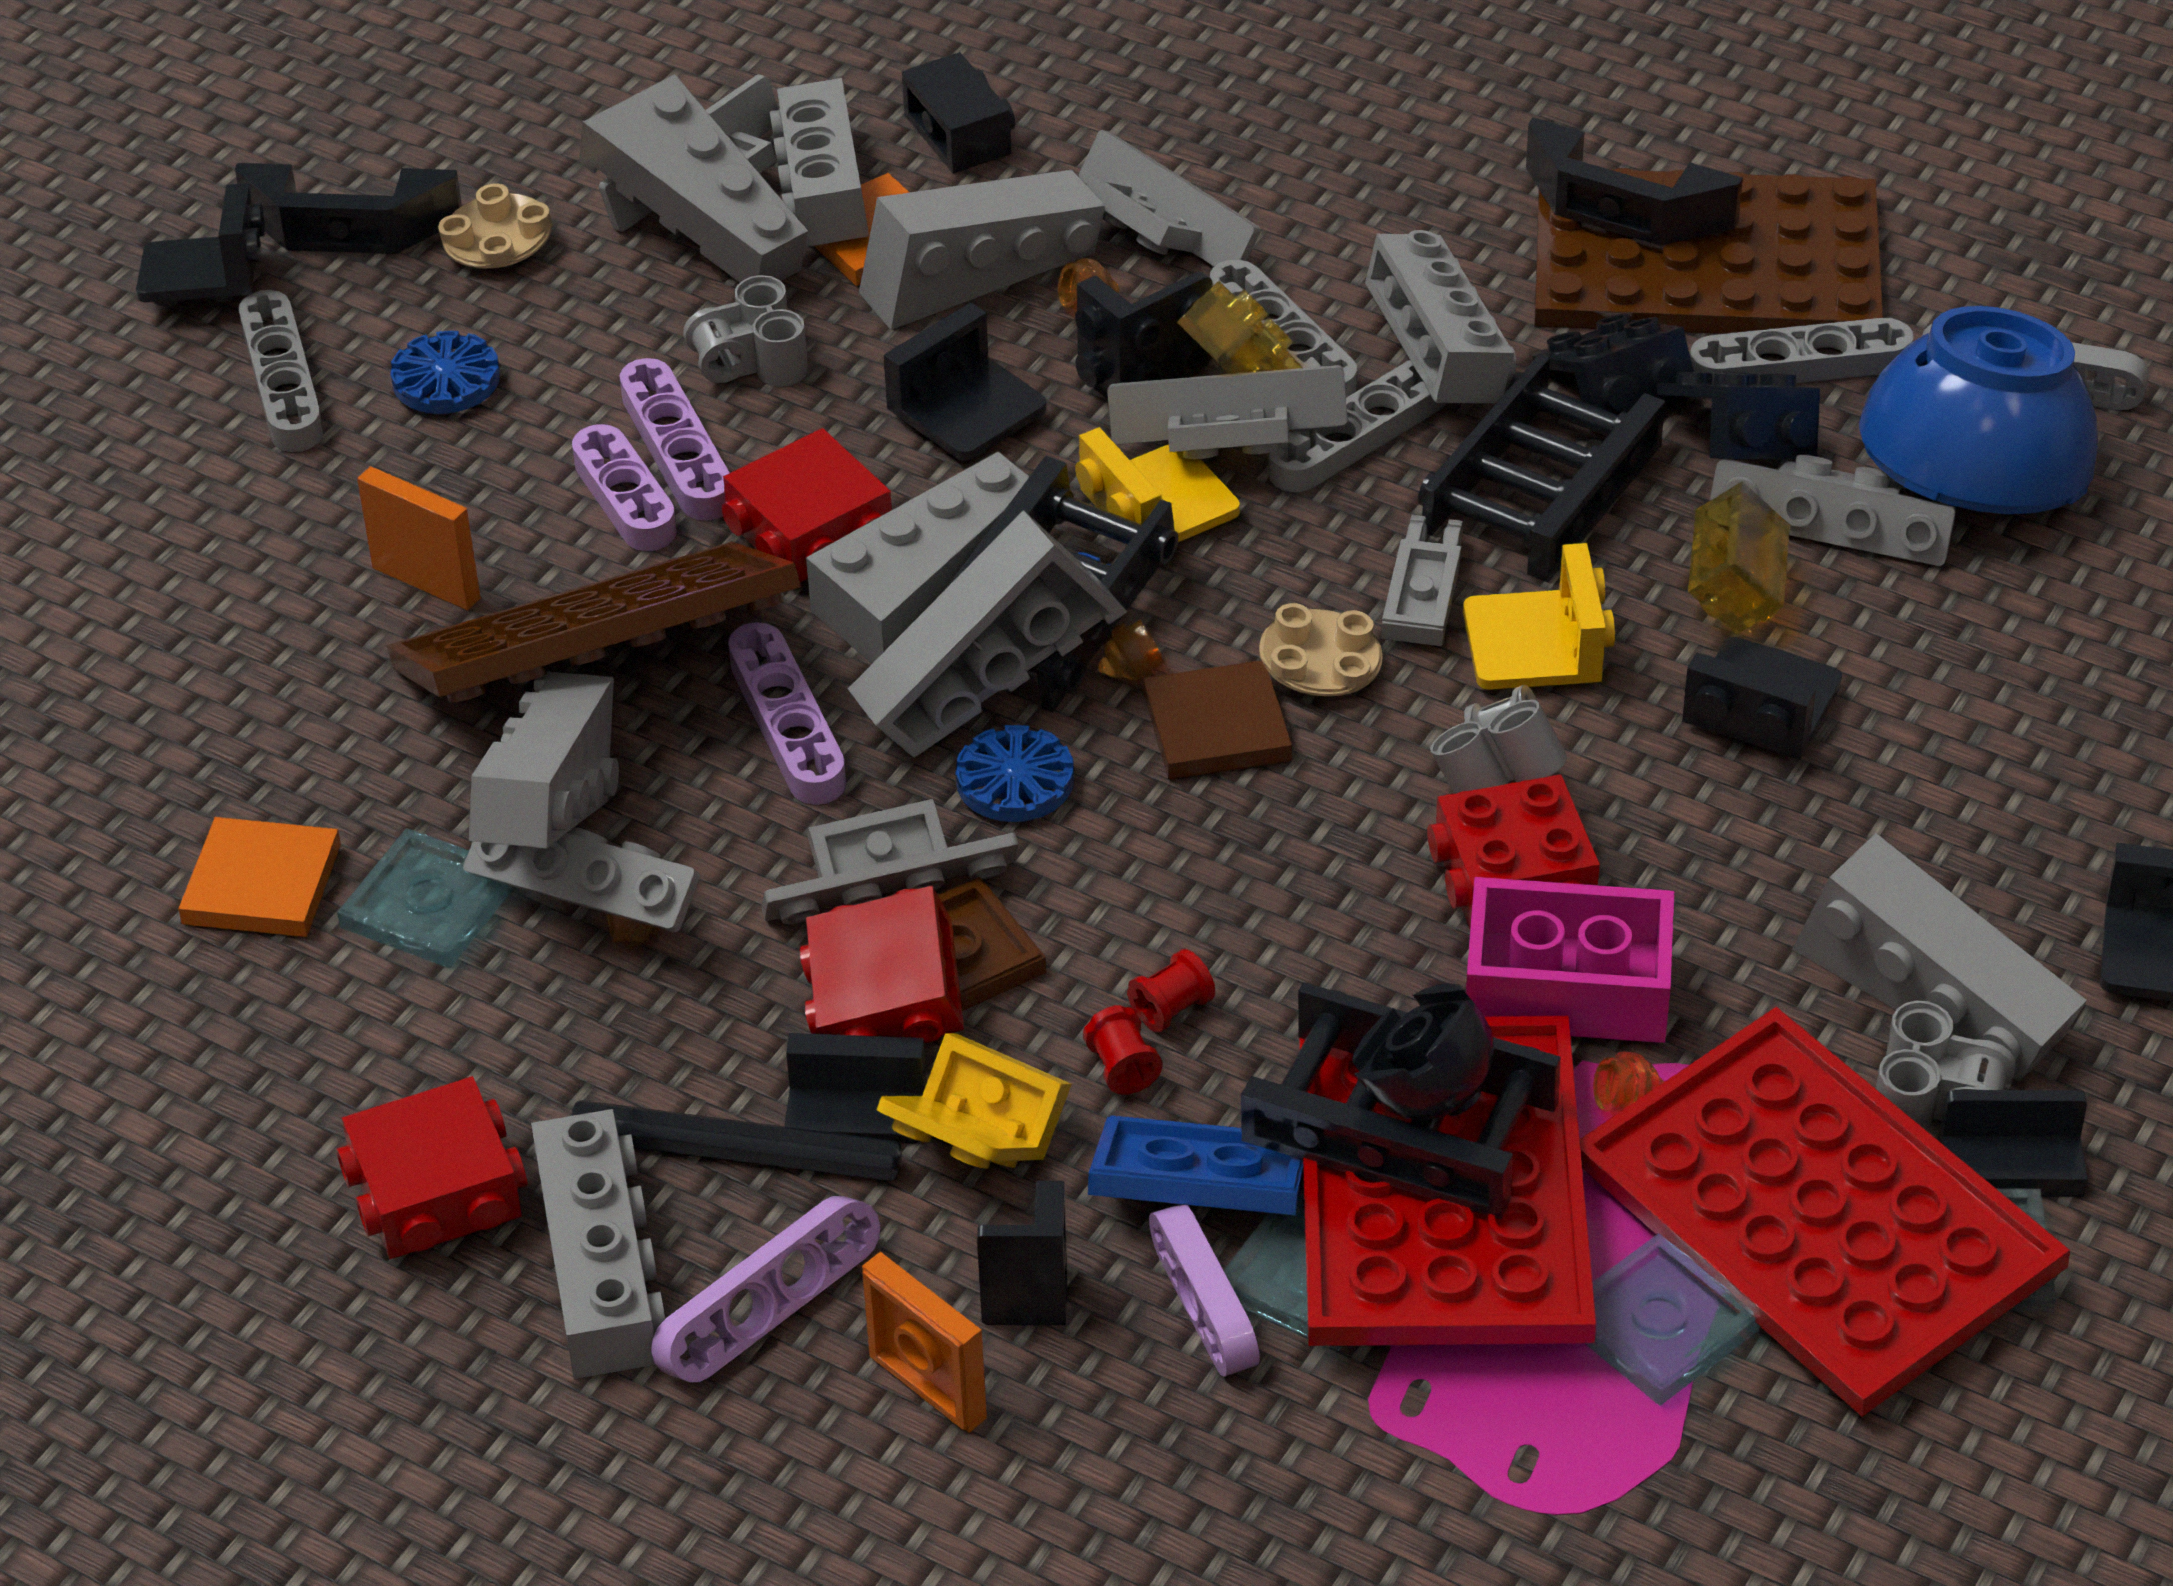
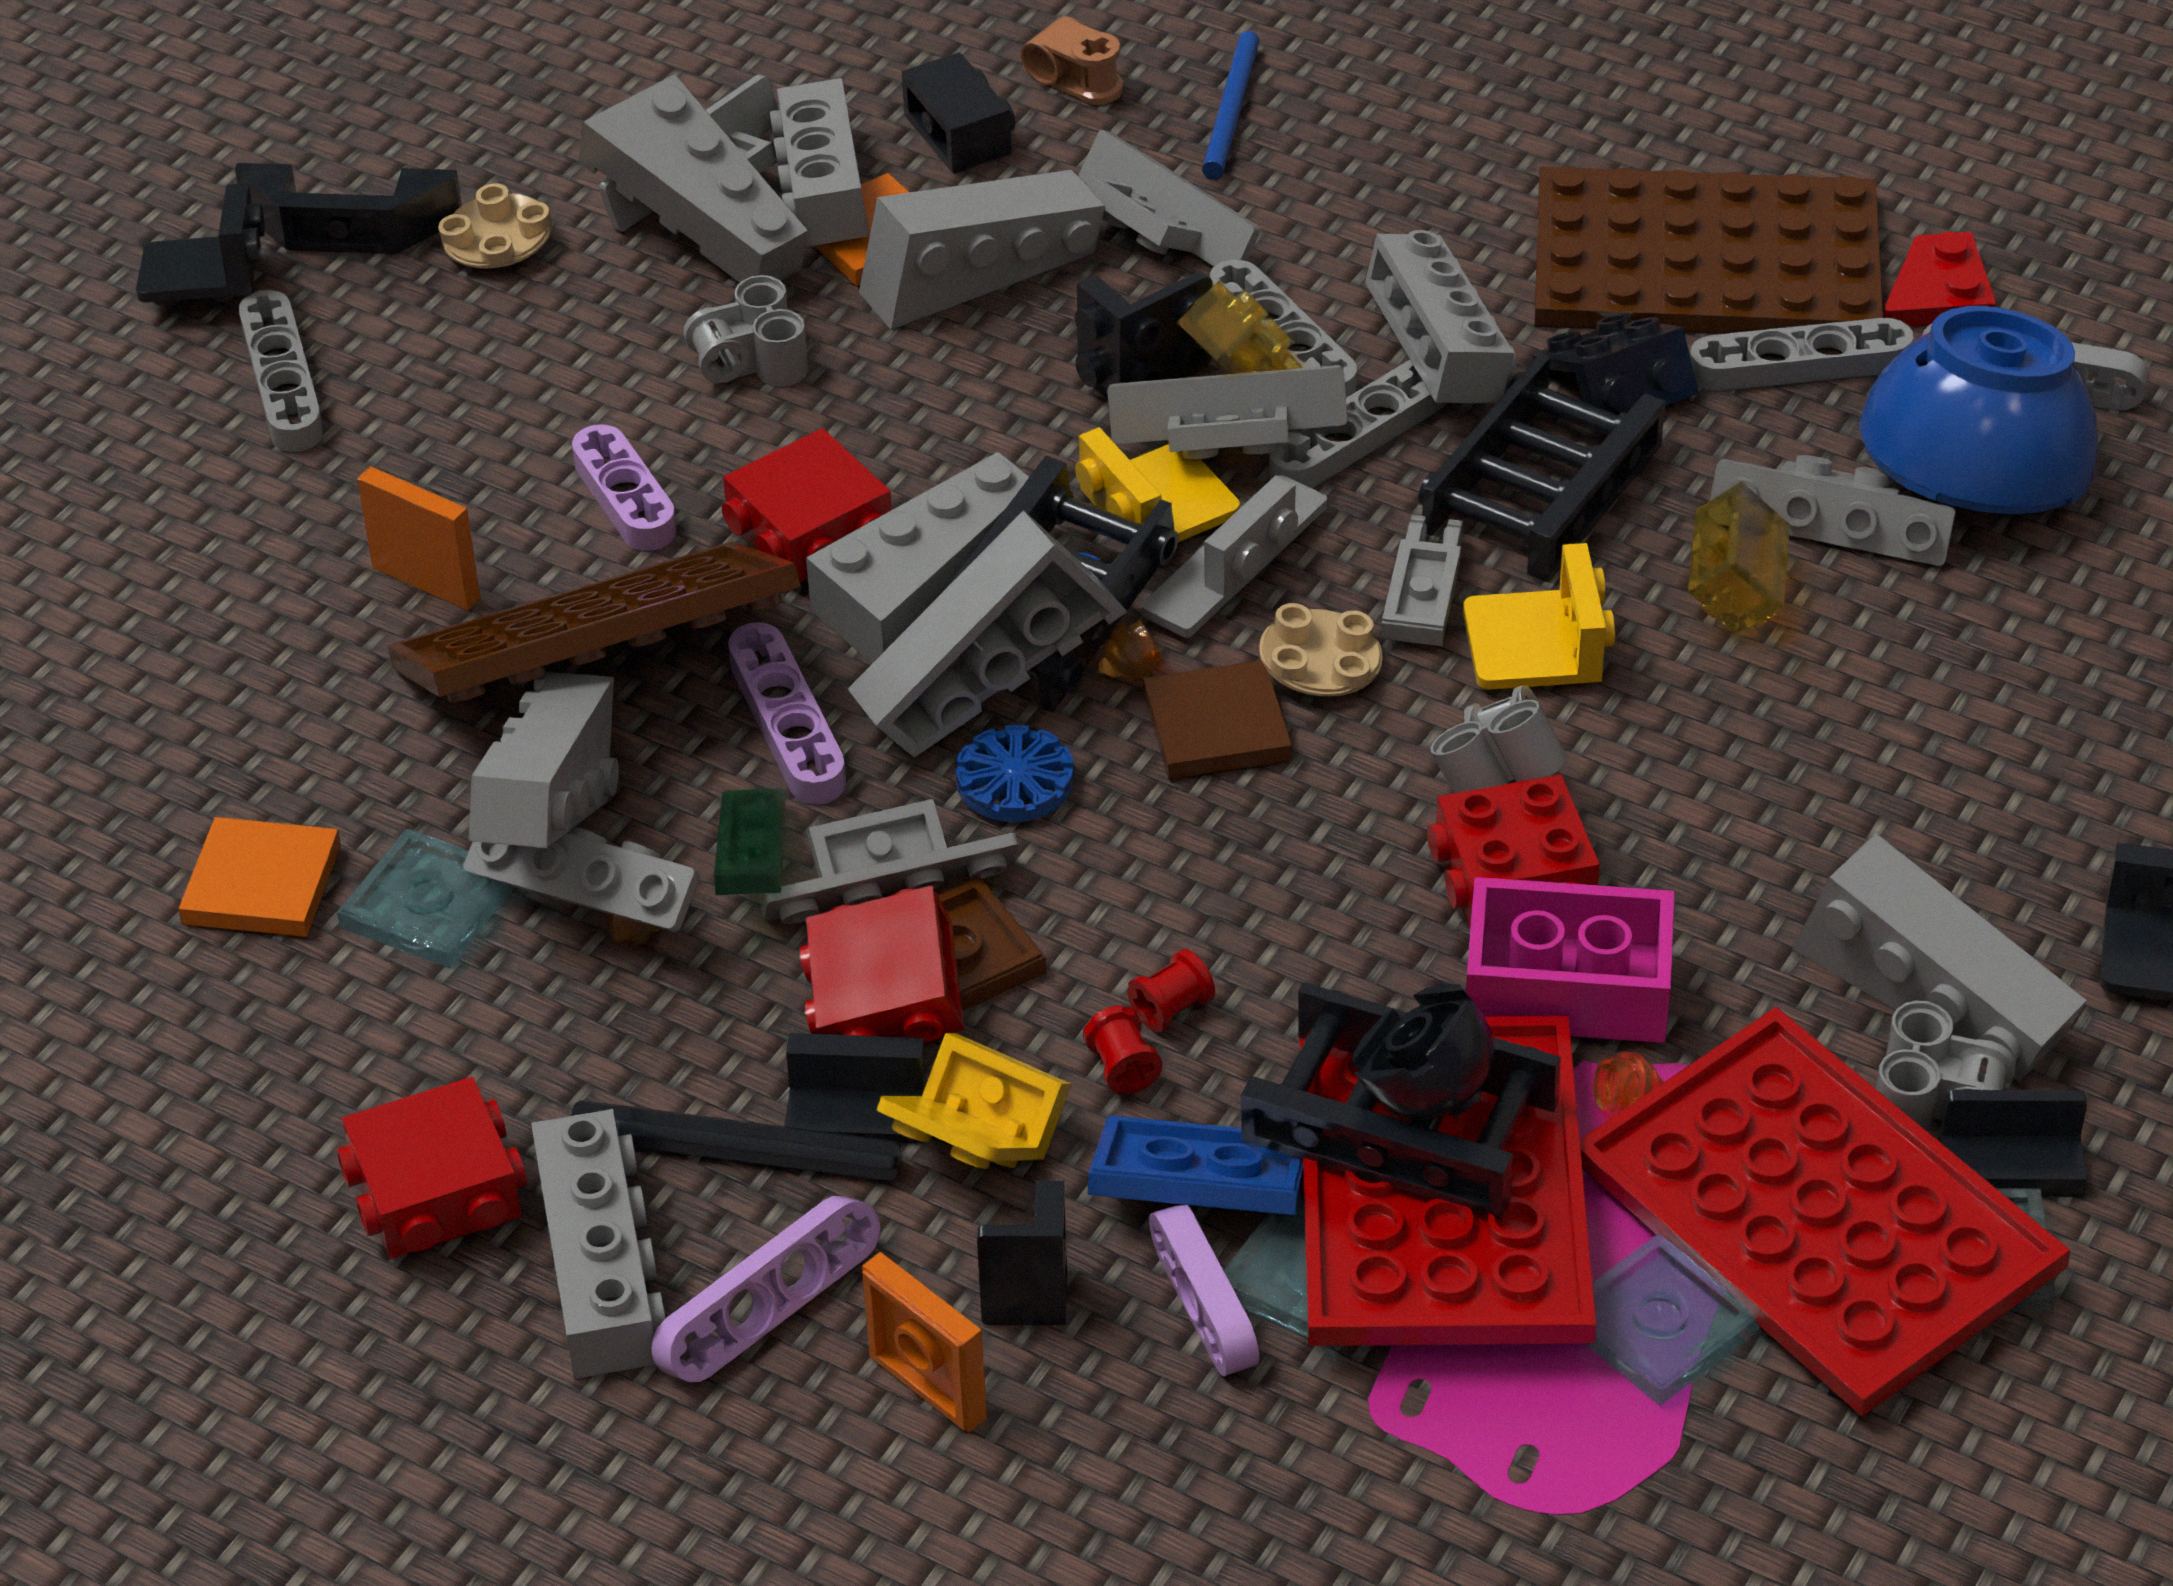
(446, 374): blue wheel -> none
(674, 438): lavender beam -> none
(750, 842): none -> clear green tile
(954, 390): black bracket -> none
(1075, 61): none -> nougat piece
(1077, 272): clear orange plate -> none
(1230, 105): none -> blue bar
(1234, 555): none -> light grey bracket
(1696, 206): black slope -> none
(1752, 418): black bracket -> none
(1759, 695): black bracket -> none
(1938, 276): none -> red wing

